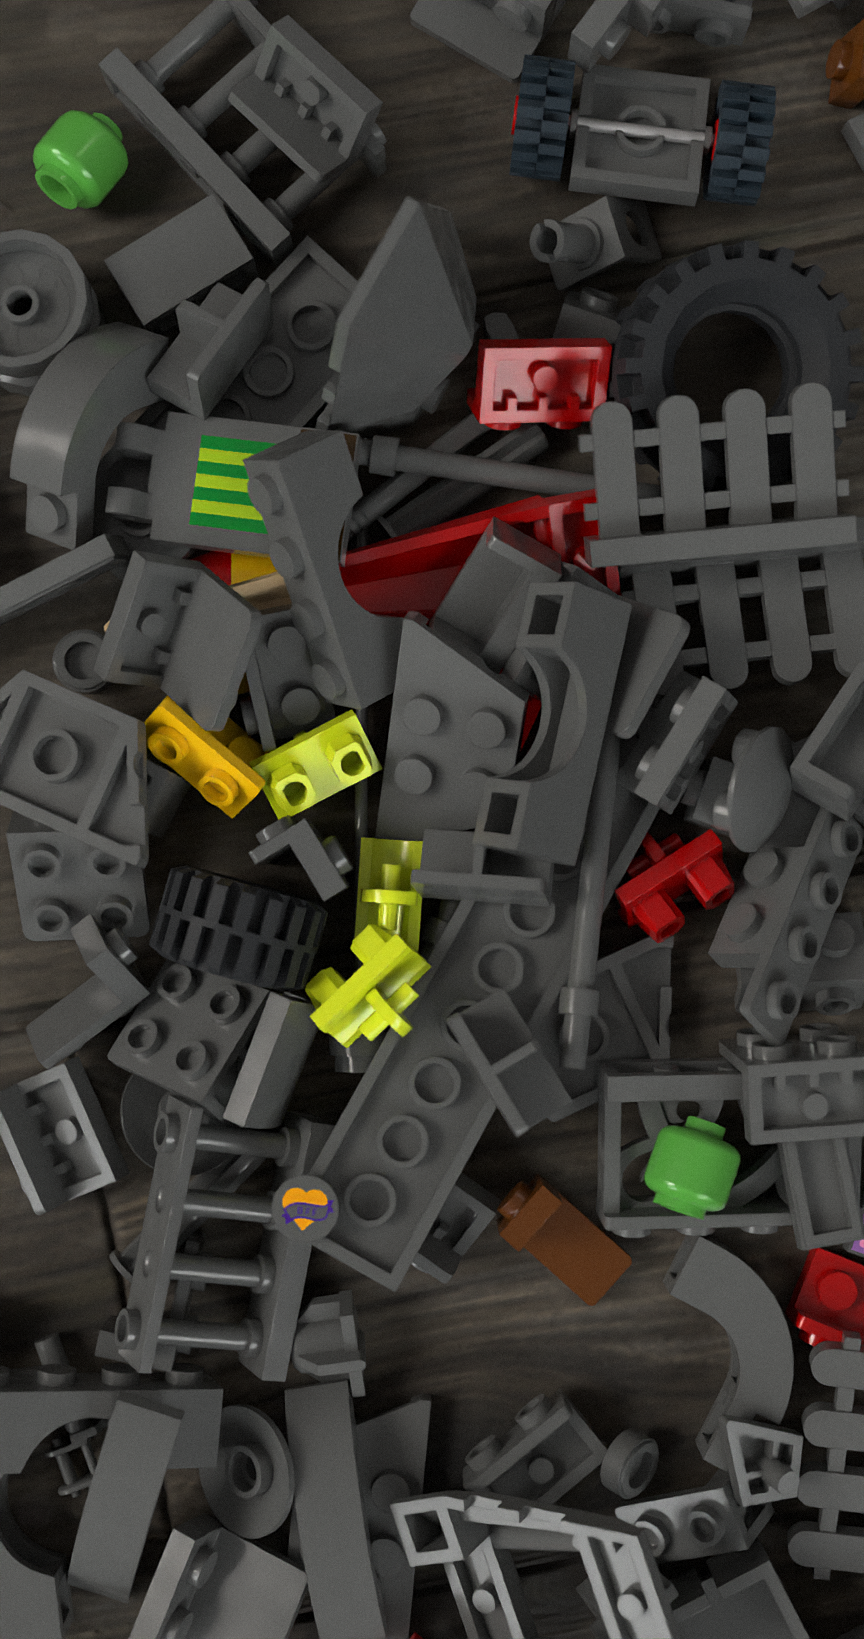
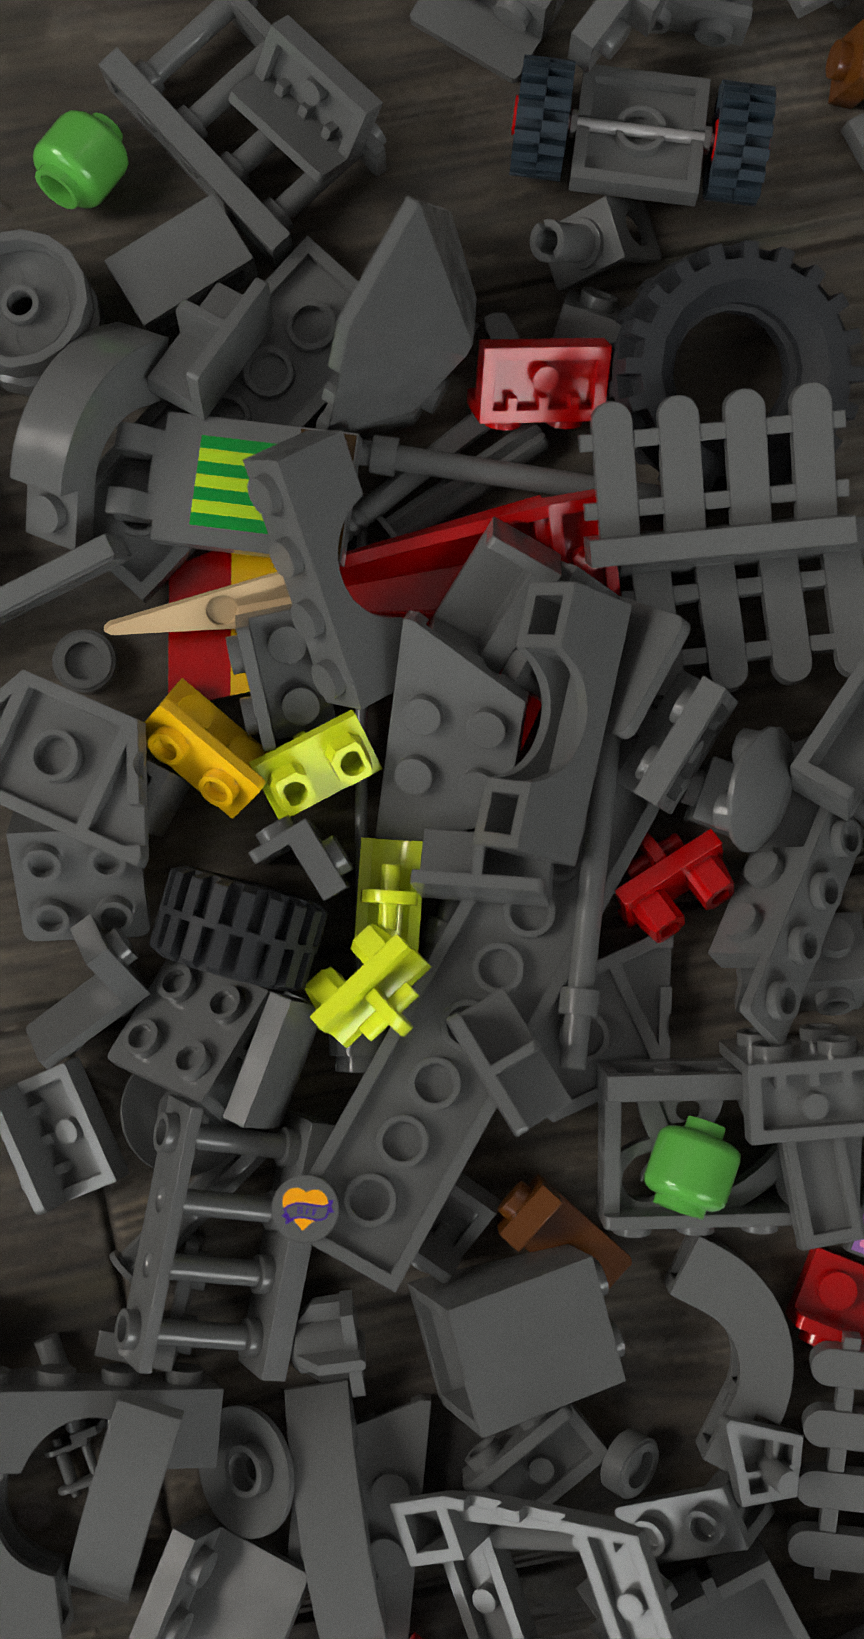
(181, 634): dark grey bracket -> none
(519, 1336): none -> dark grey slope

